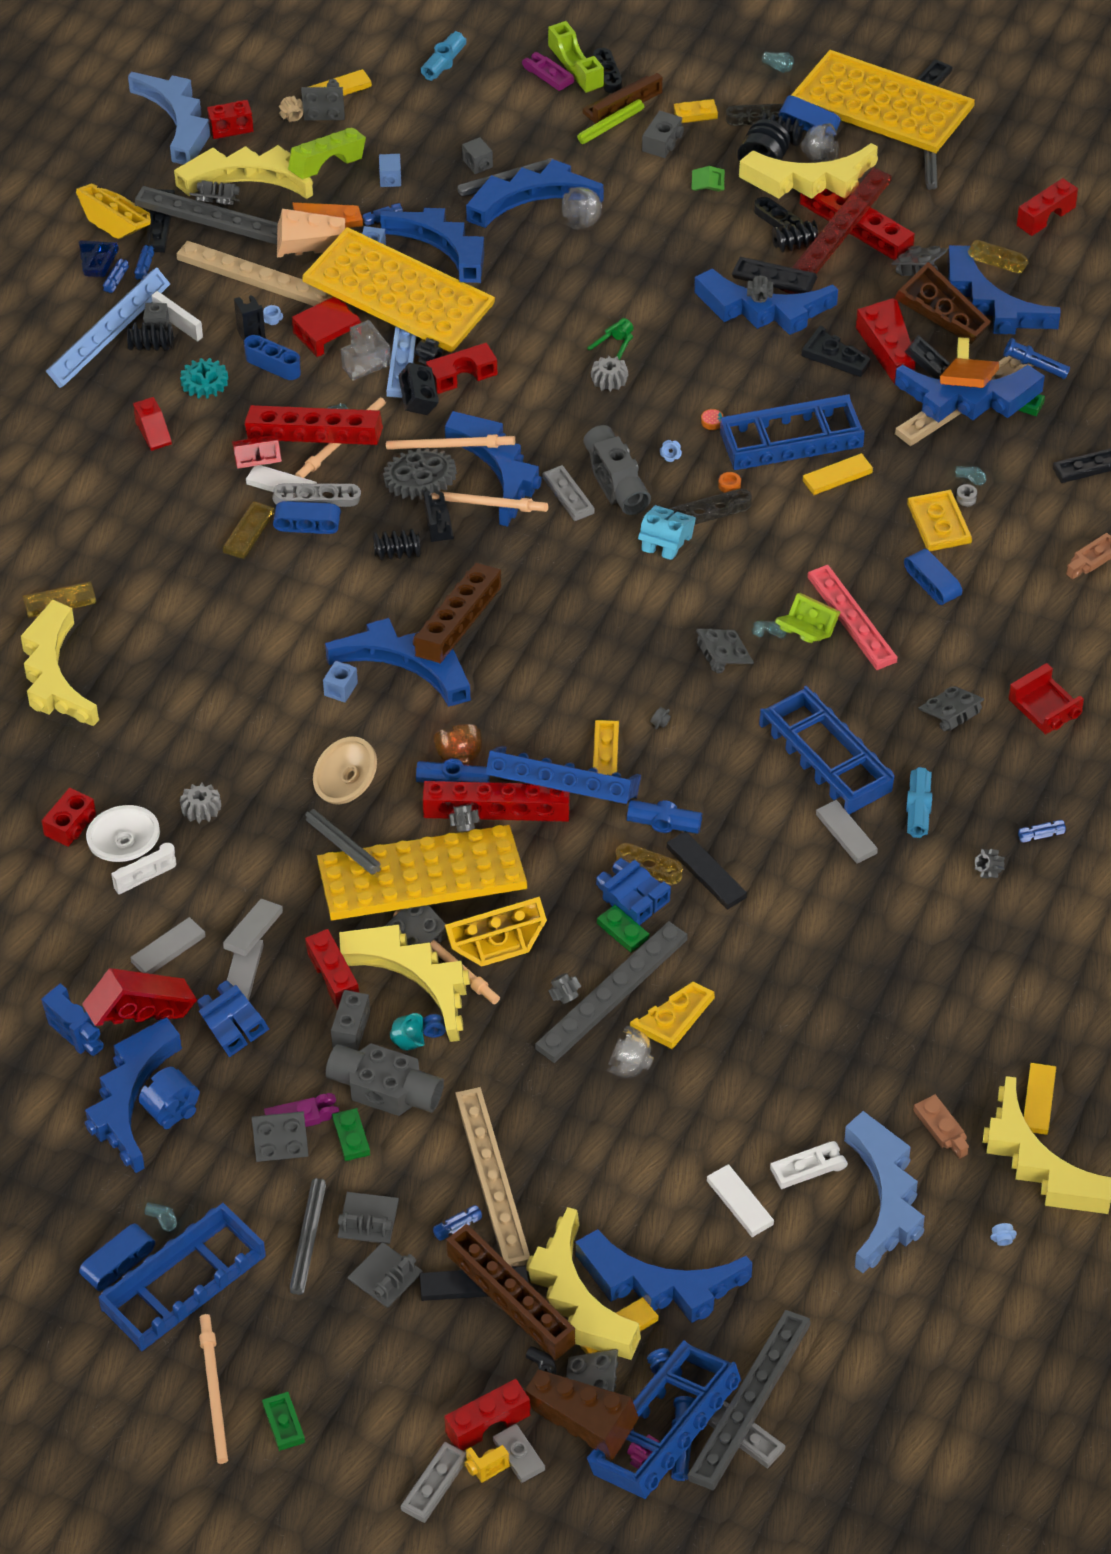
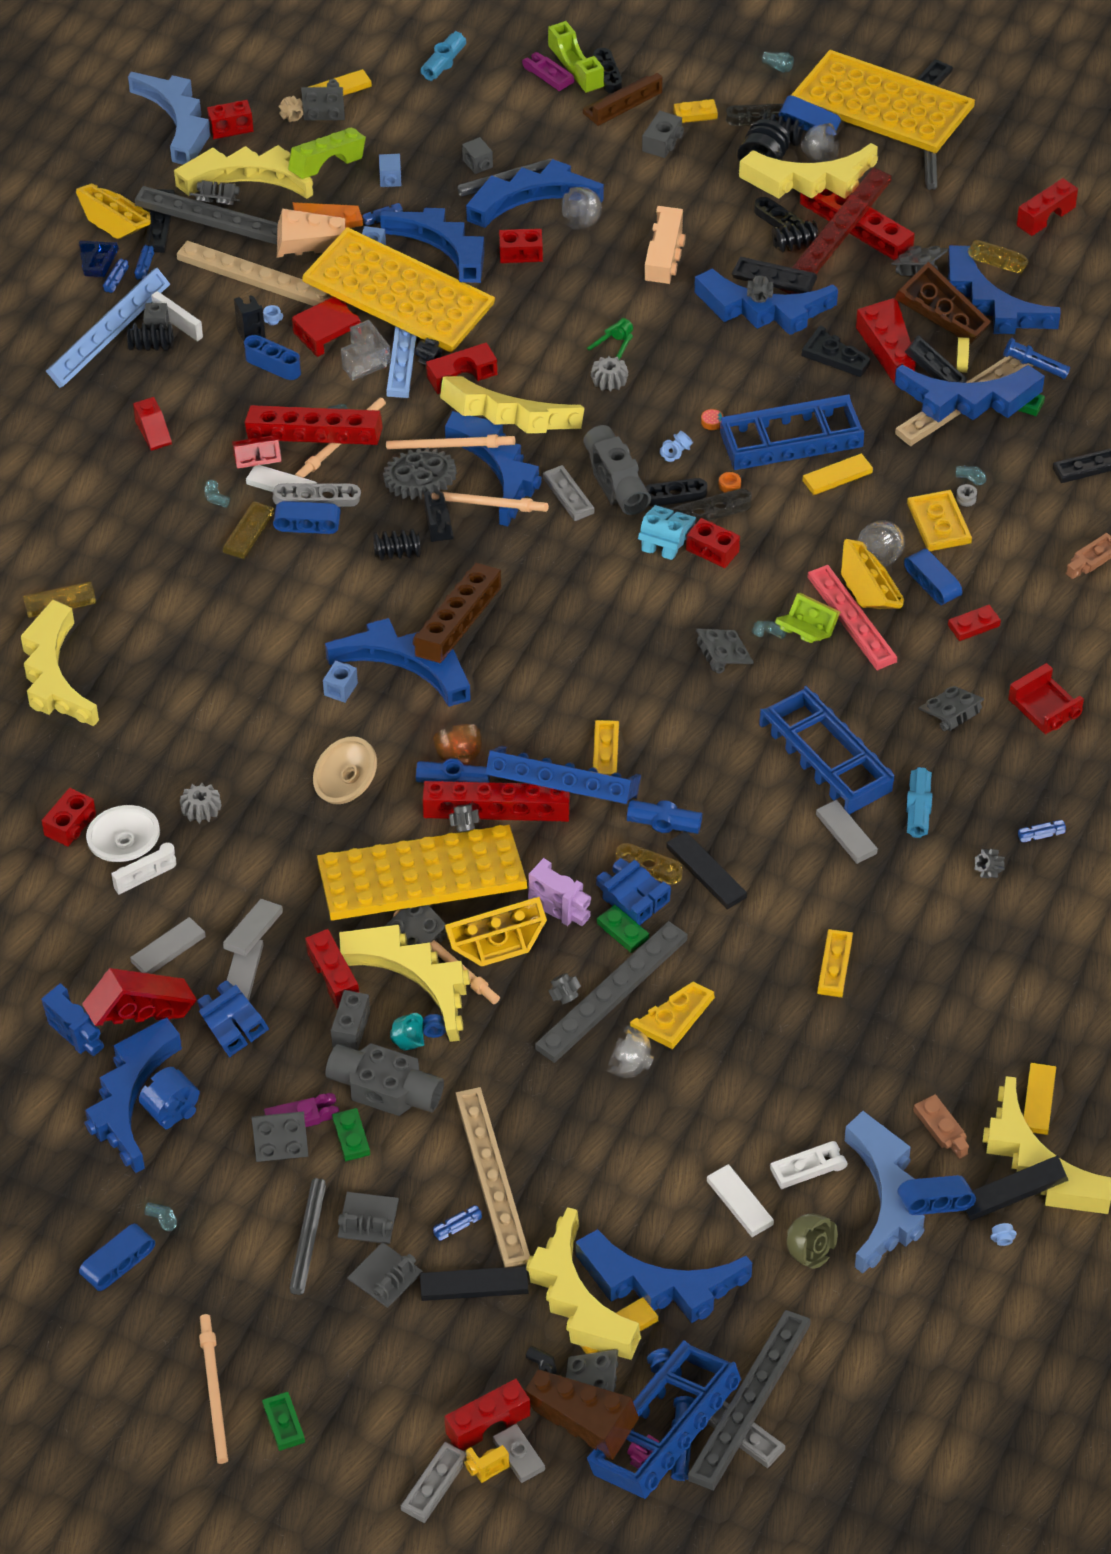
(172, 1253): blue window -> none
(204, 378): teal gear -> none
(213, 496): none -> clear light blue arm
(343, 841): dark grey axle -> none
(418, 389): black brick -> none
(503, 409): none -> light yellow arch
(511, 1291): reddish brown brick -> none
(521, 245): none -> red brick
(559, 894): none -> lavender hips
(610, 121): lime axle -> none
(661, 718): dark grey plate -> none
(665, 245): none -> light nougat wedge
(667, 499): none -> black beam
(684, 440): none -> light blue plate
(708, 178): bright green panel -> none
(713, 543): none -> red brick
(811, 1239): none -> olive cylinder
(835, 963): none -> yellow tile
(868, 578): none -> yellow wedge
(884, 541): none -> clear cylinder
(936, 1195): none -> blue beam
(969, 373): orange tile -> none
(974, 622): none -> red plate
(1017, 1187): none -> black tile

